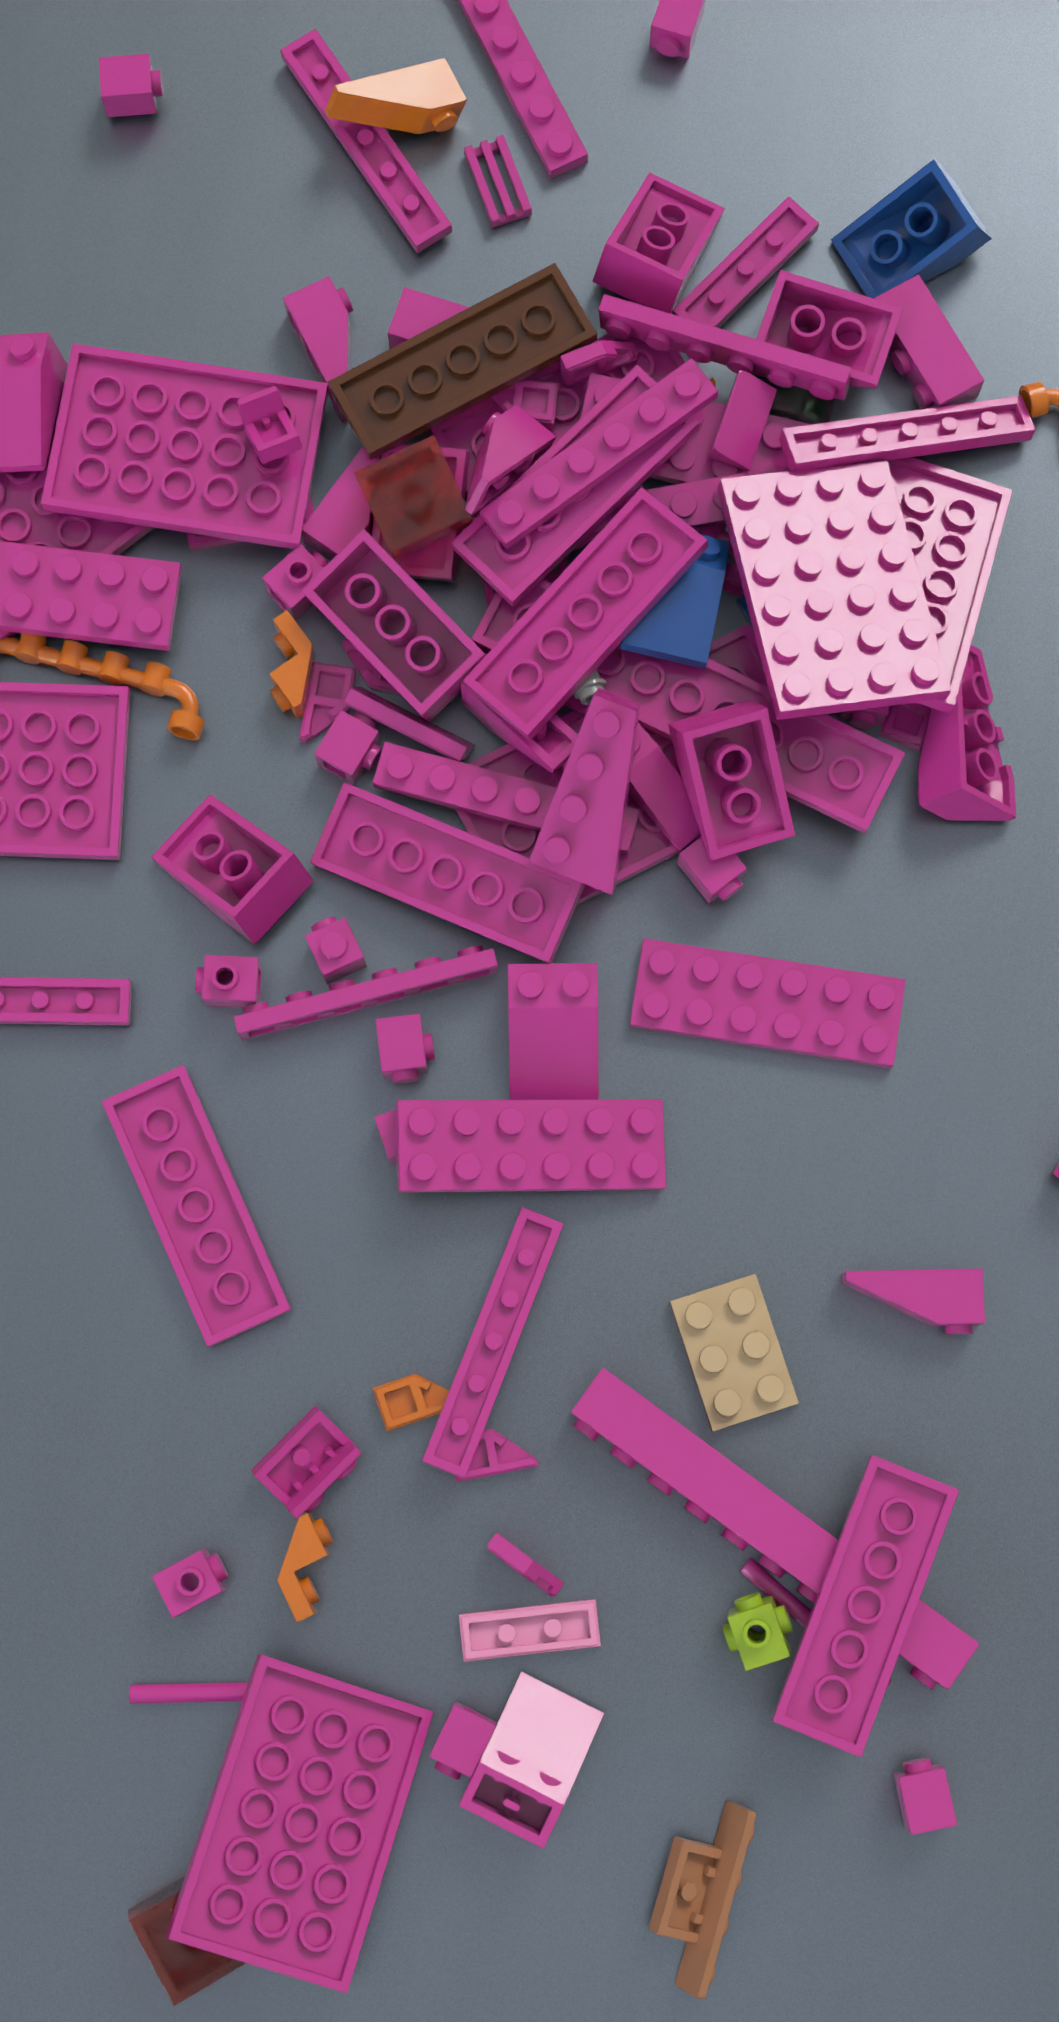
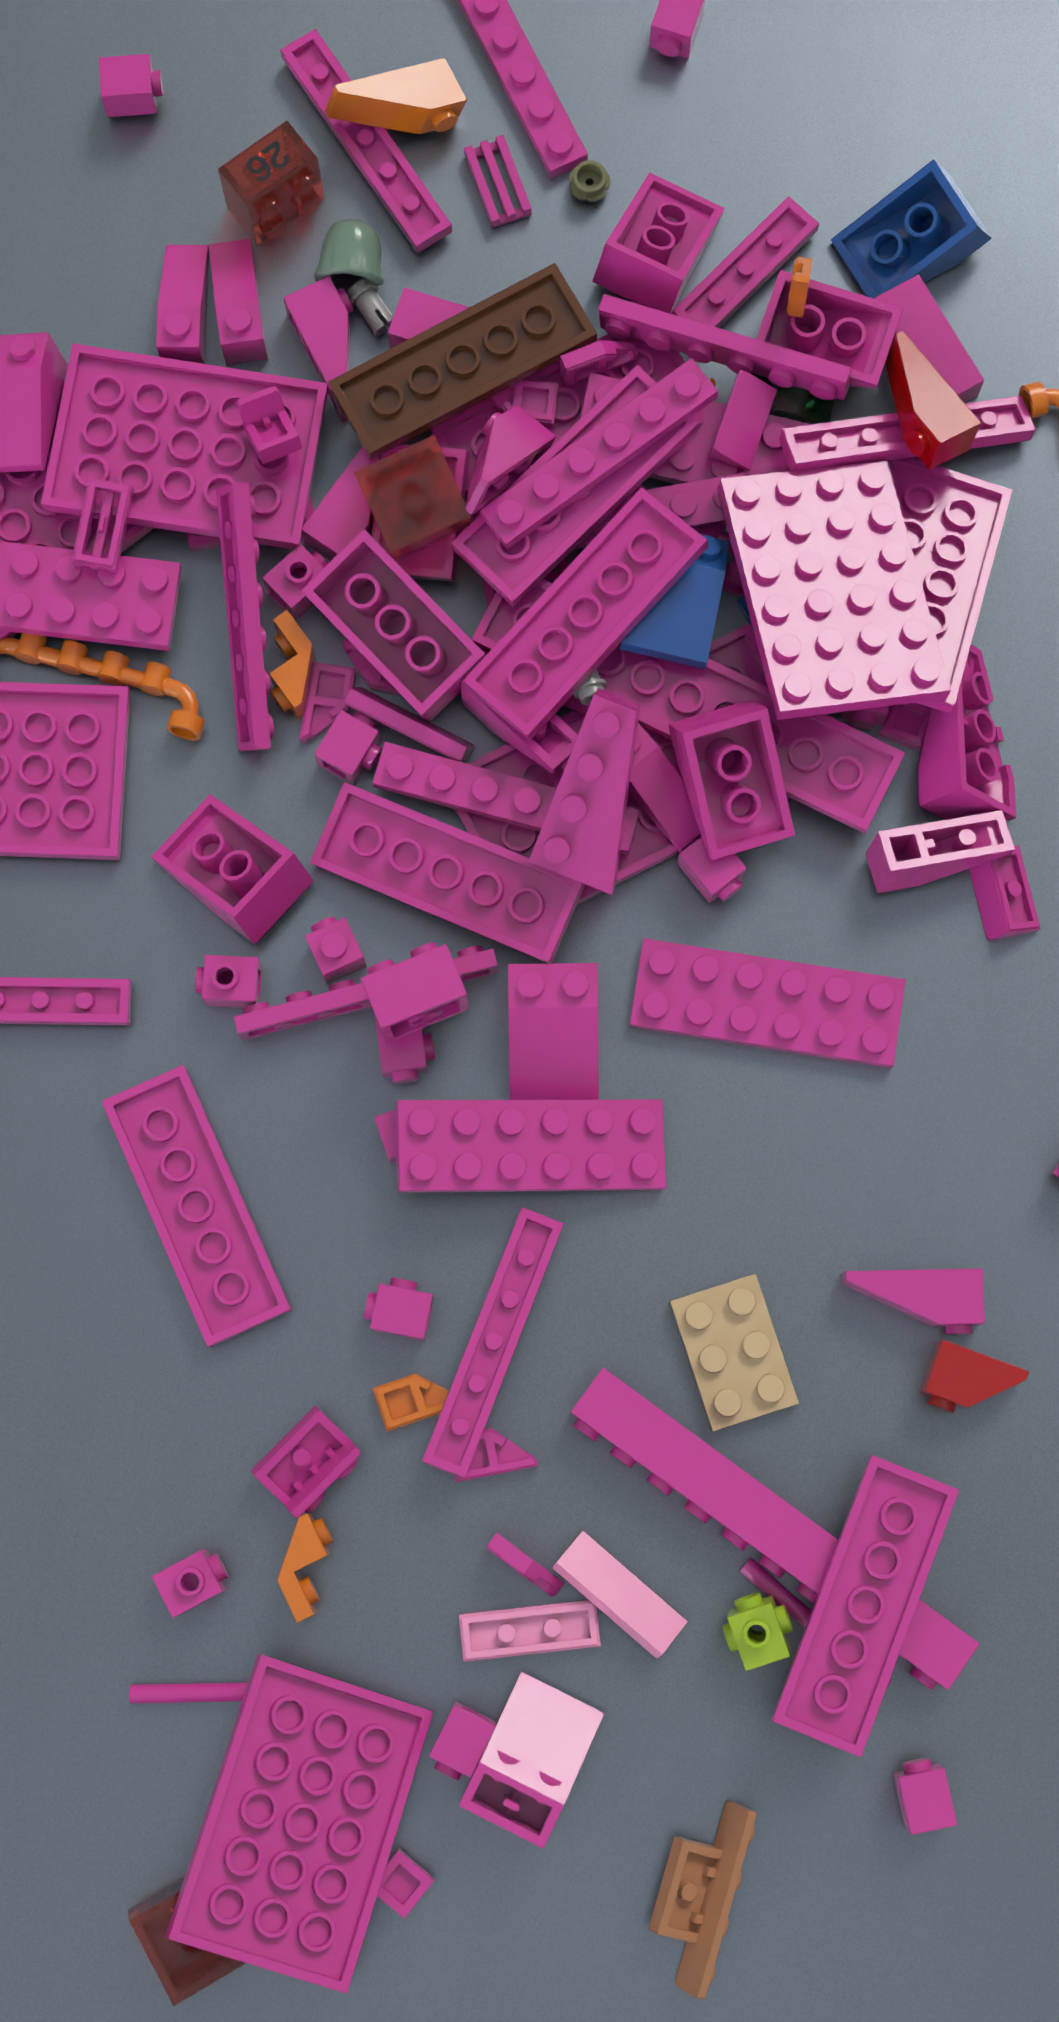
(96, 560): none -> dark pink tile
(183, 303): none -> dark pink slope
(237, 302): none -> dark pink slope
(243, 603): none -> dark pink plate
(272, 183): none -> clear red brick
(351, 249): none -> sand green hair
(368, 302): none -> light grey pin
(399, 1309): none -> dark pink brick
(403, 1883): none -> dark pink plate
(415, 991): none -> dark pink brick
(589, 171): none -> olive plate
(620, 1595): none -> bright pink tile
(799, 286): none -> orange tile
(928, 409): none -> slope
(936, 849): none -> dark pink slope
(965, 1377): none -> red slope
(1004, 897): none -> dark pink slope

